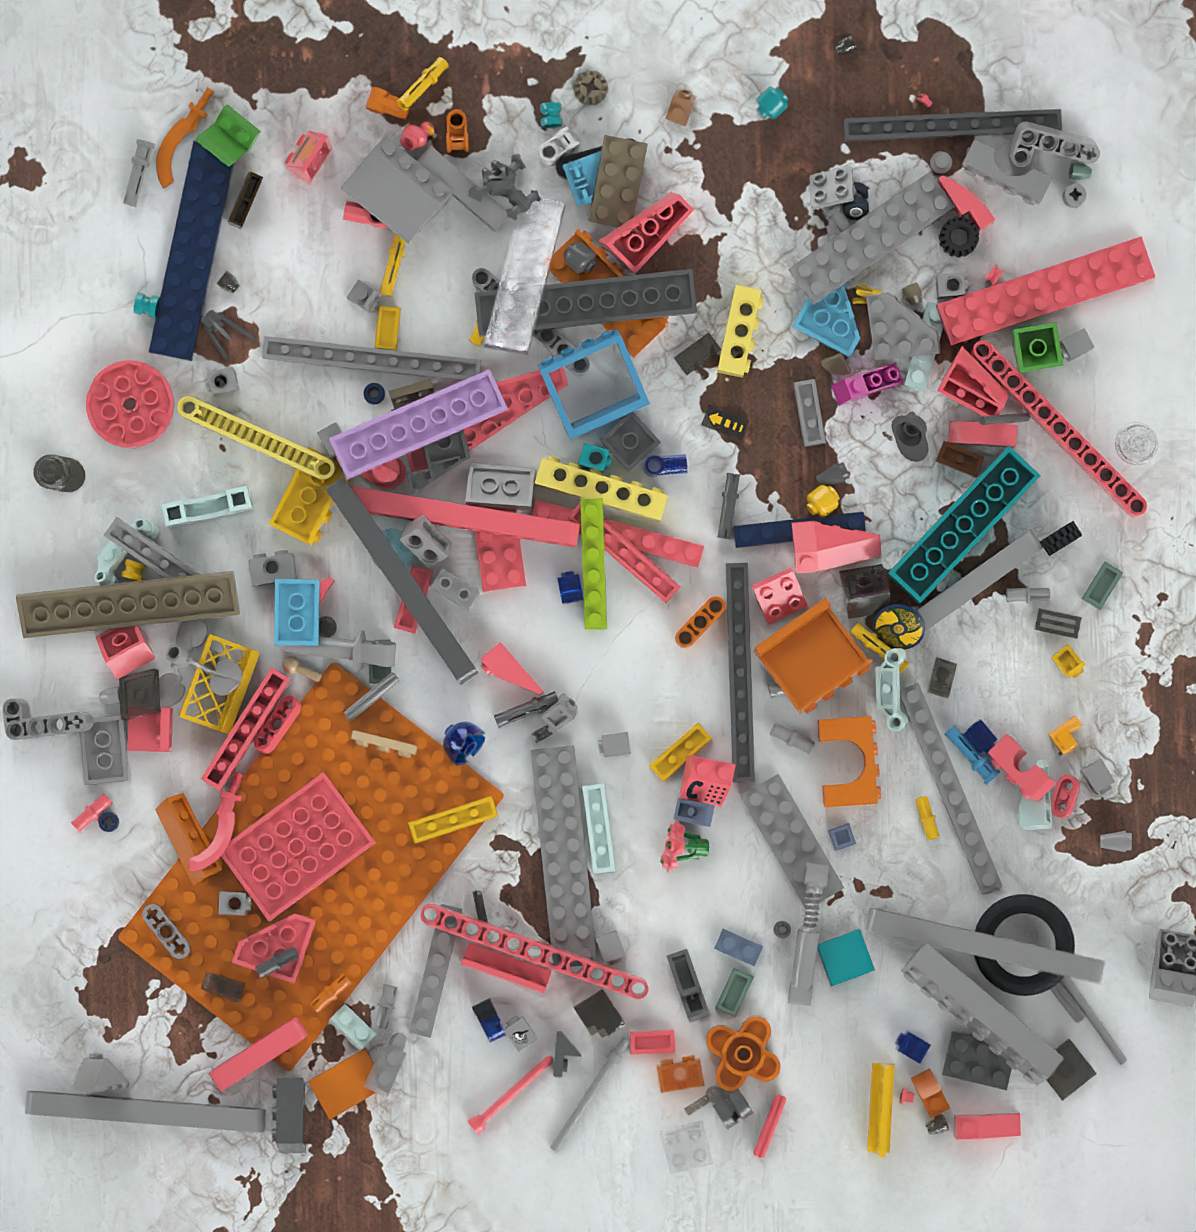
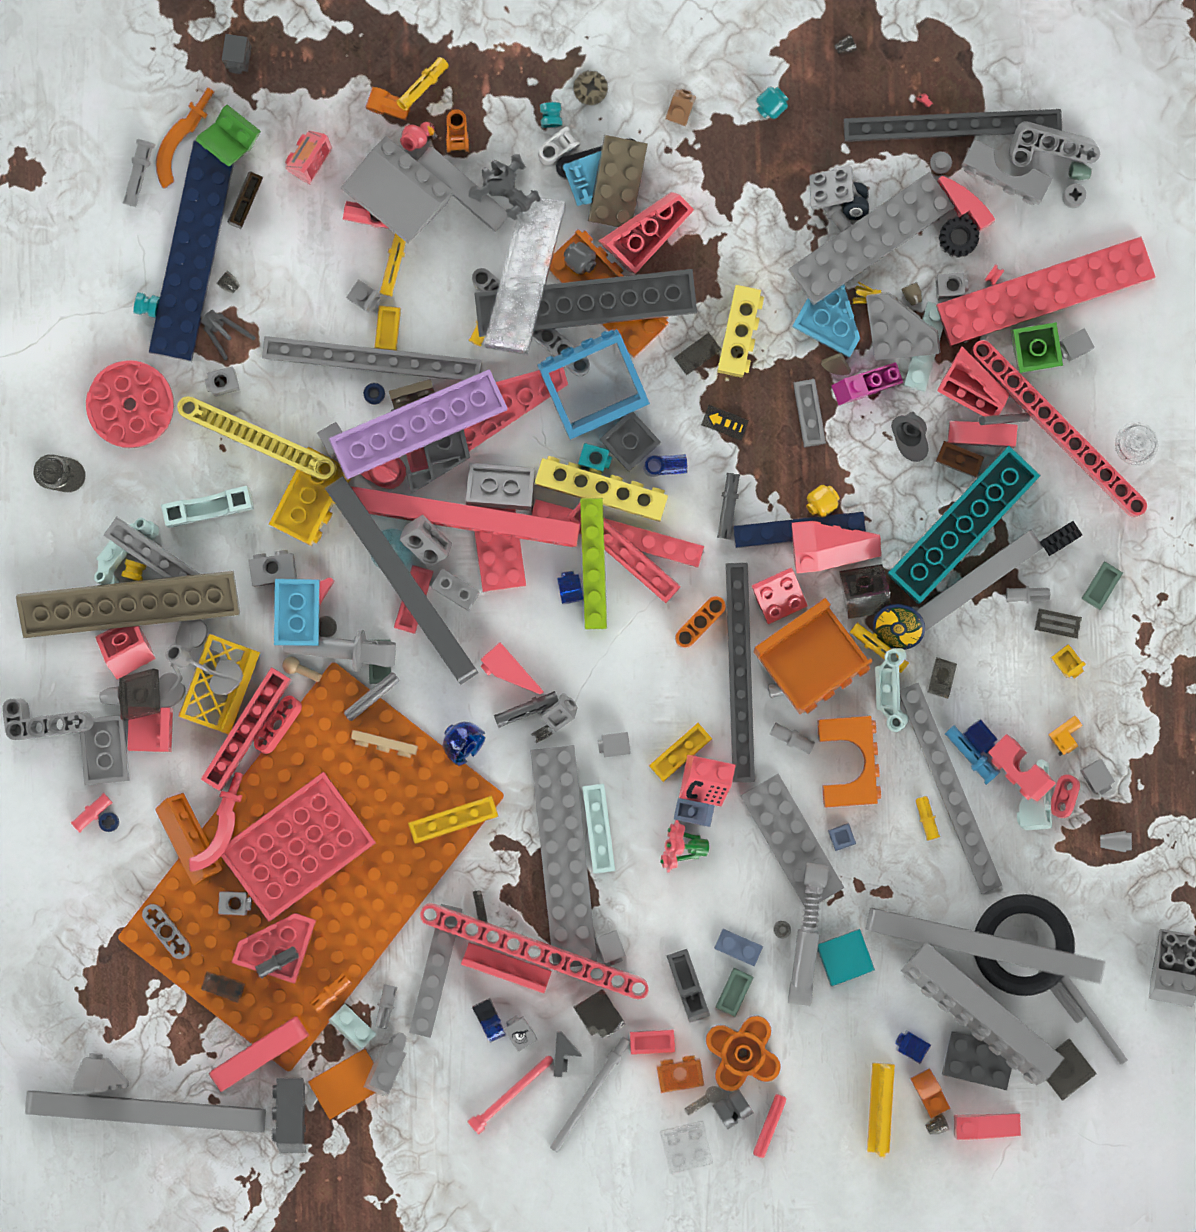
(236, 53): none -> dark grey brick
(833, 475): dark grey cone -> none
(906, 1096): coral piece -> none

